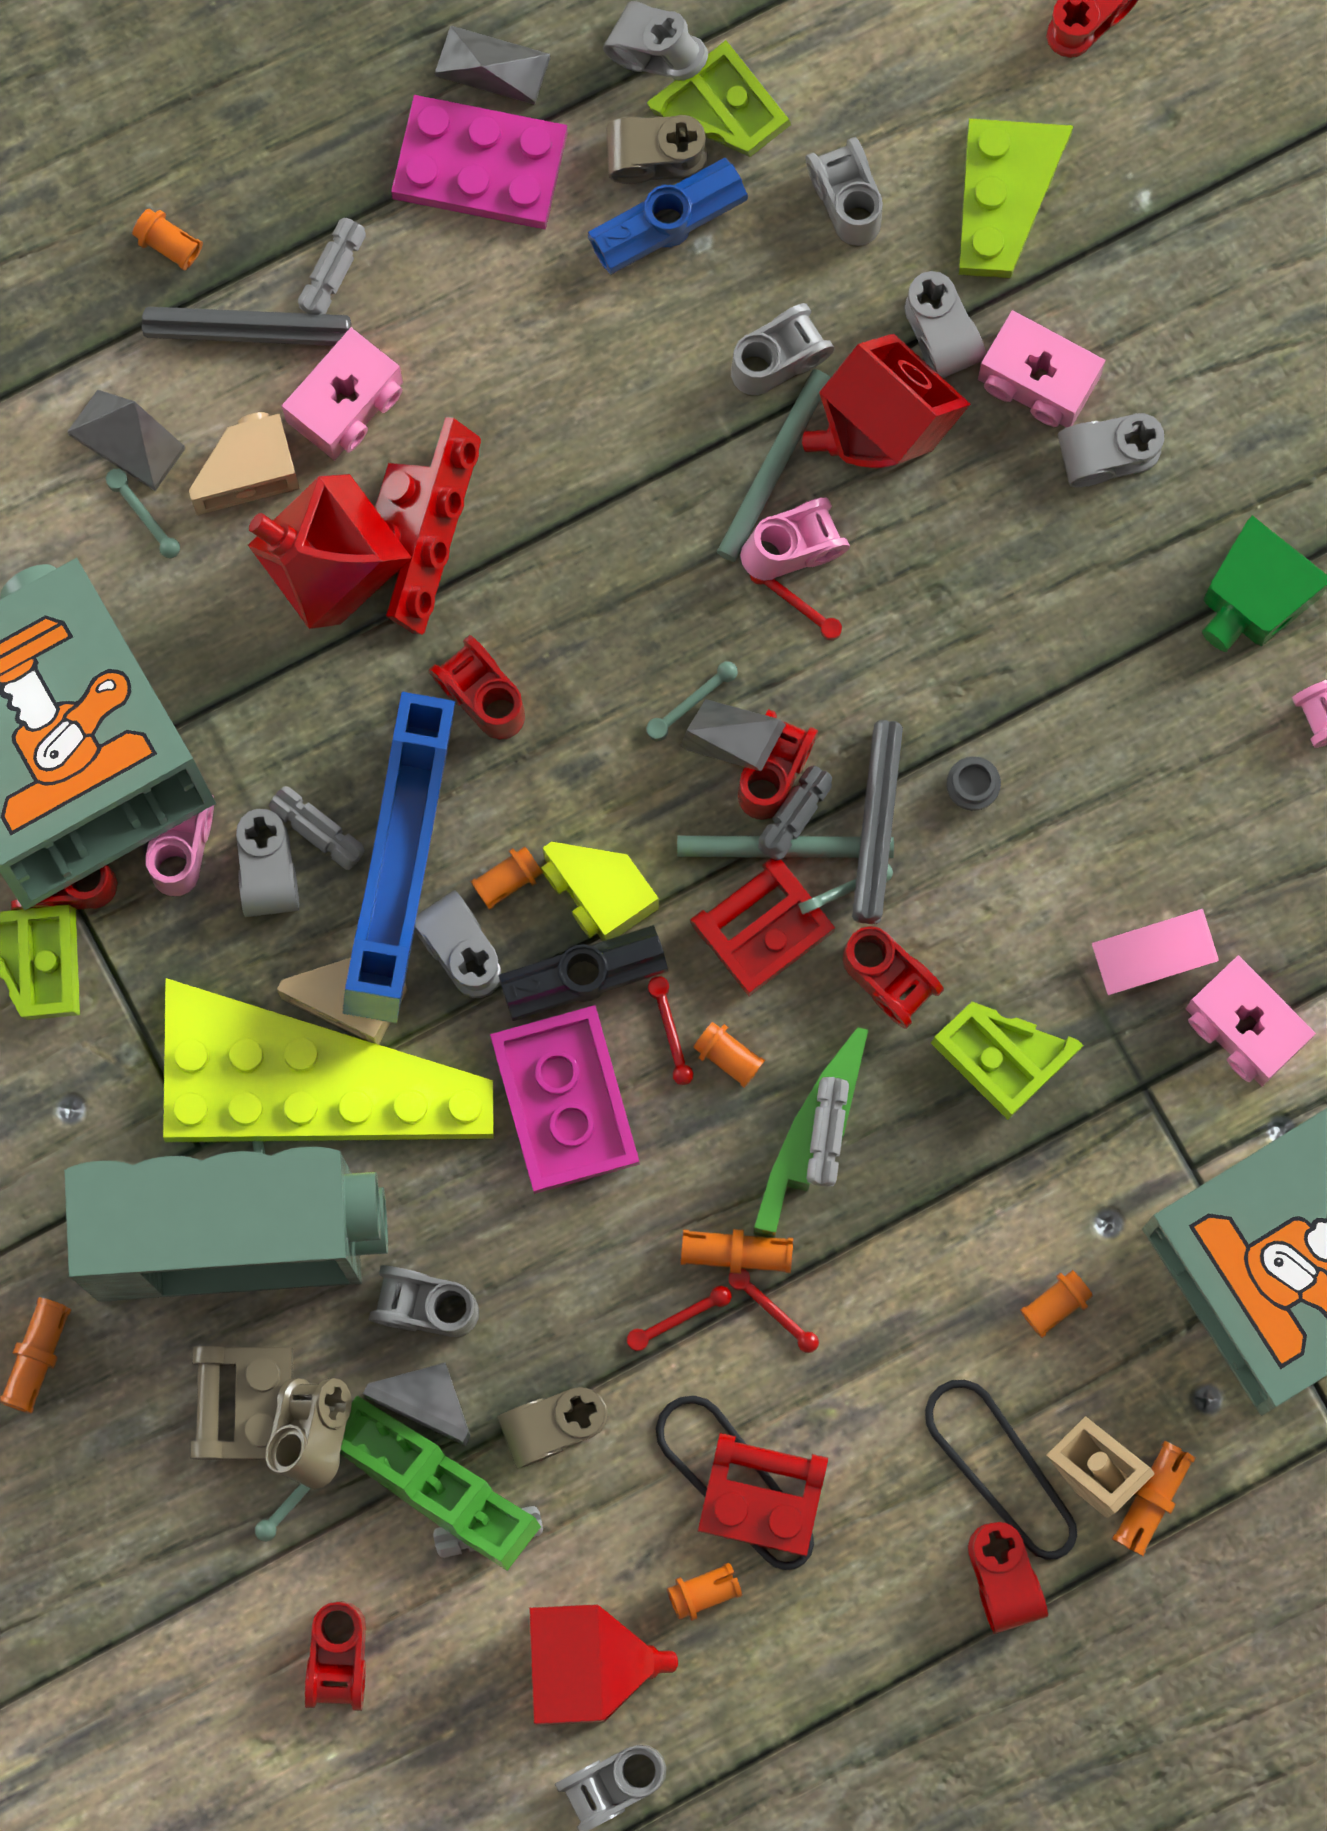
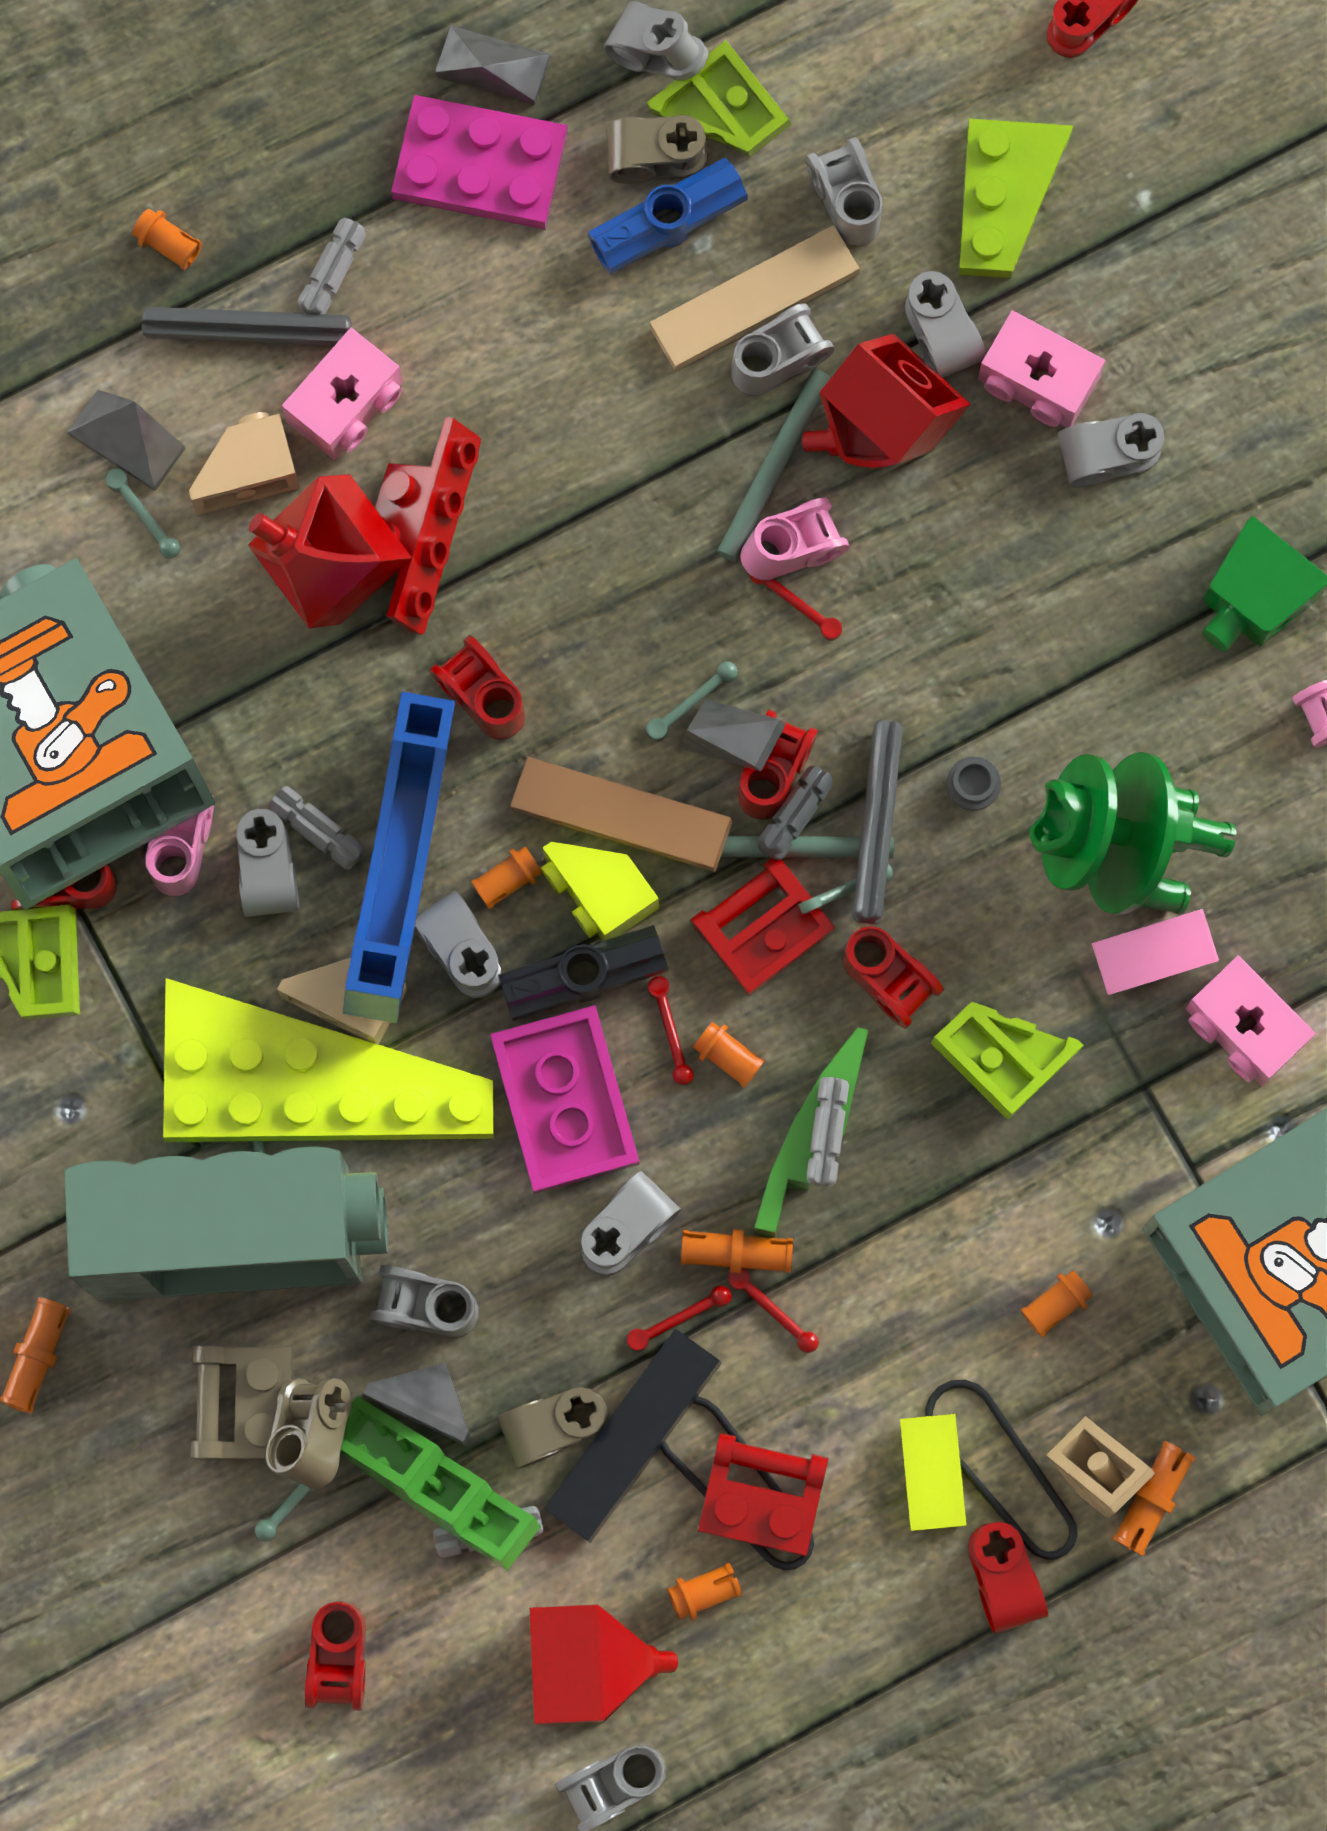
(621, 814): none -> medium nougat tile
(632, 1435): none -> black tile
(634, 1218): none -> light grey piece
(754, 298): none -> tan tile
(933, 1472): none -> neon yellow tile
(1121, 832): none -> green piece

